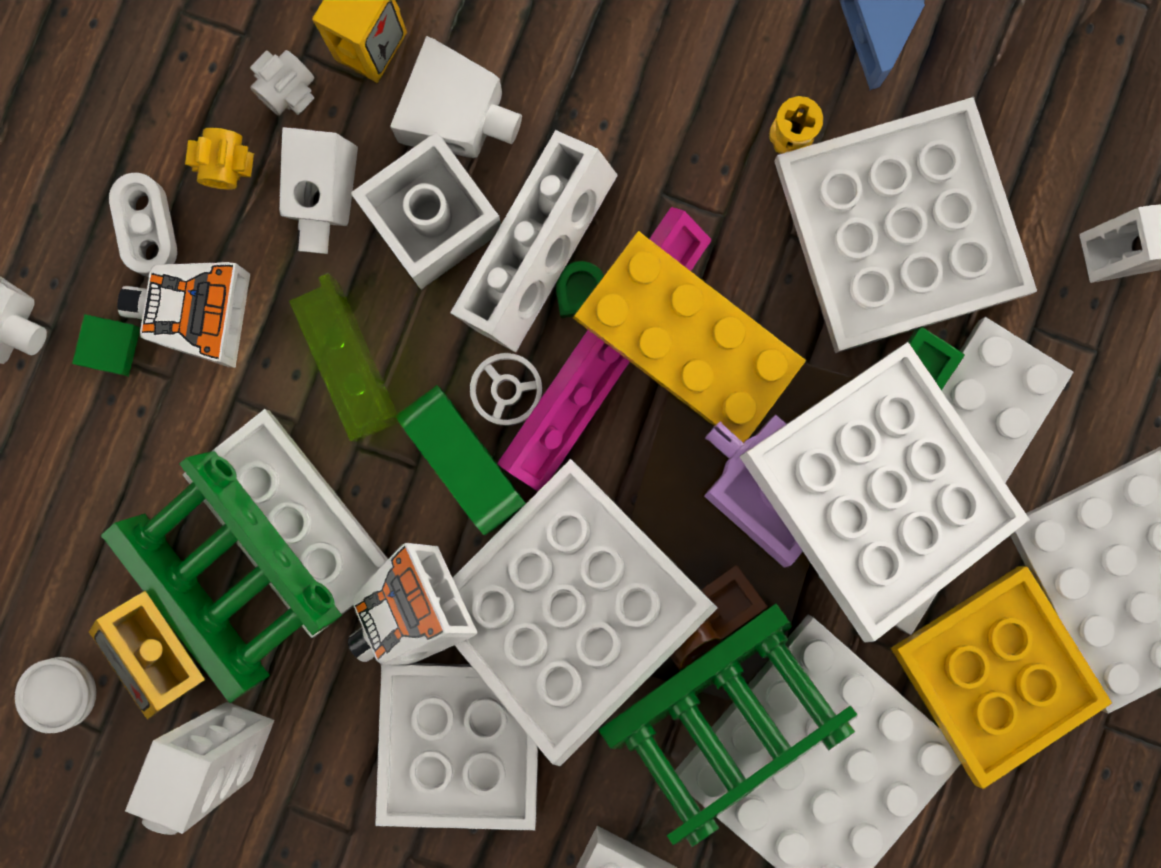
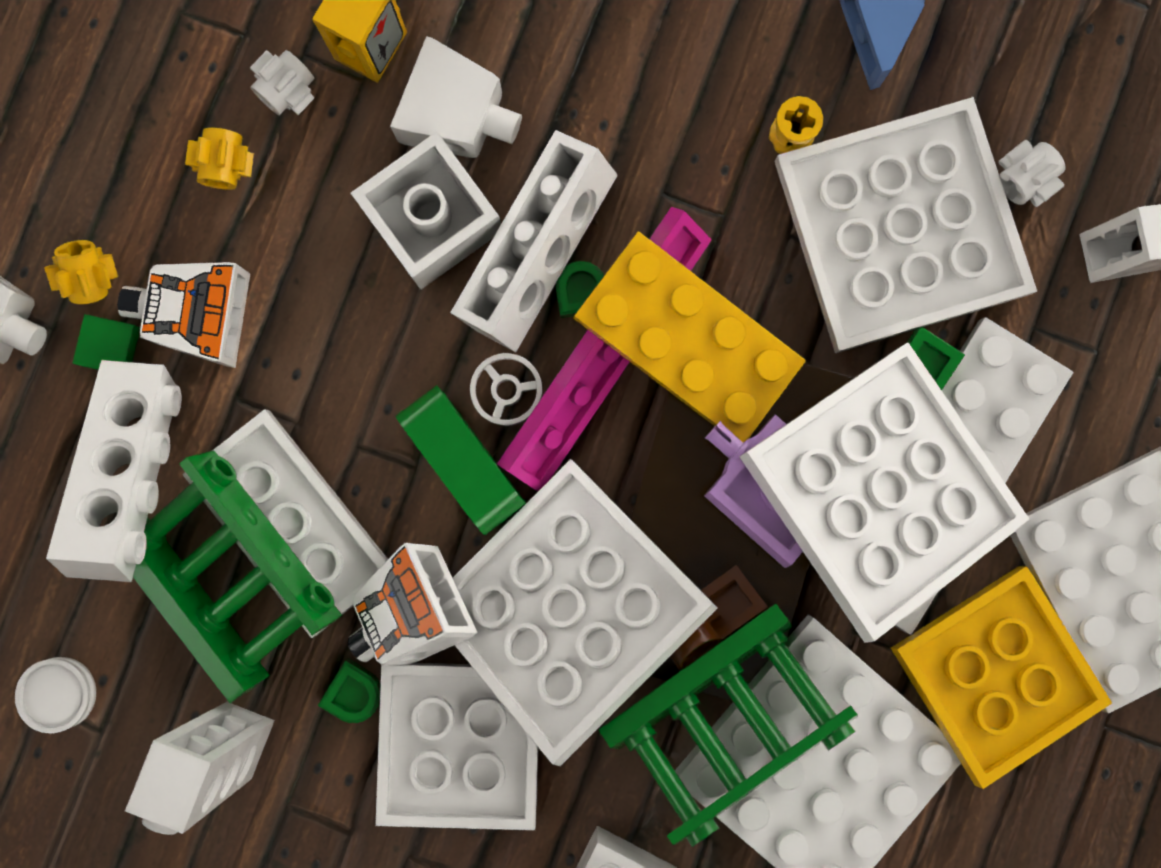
(81, 272): none -> yellow gear
(105, 444): none -> white brick
(142, 228): white plate -> none
(145, 654): yellow brick -> none
(311, 165): white torso -> none
(344, 360): clear neon green panel -> none
(352, 694): none -> green tile
(1032, 173): none -> white gear

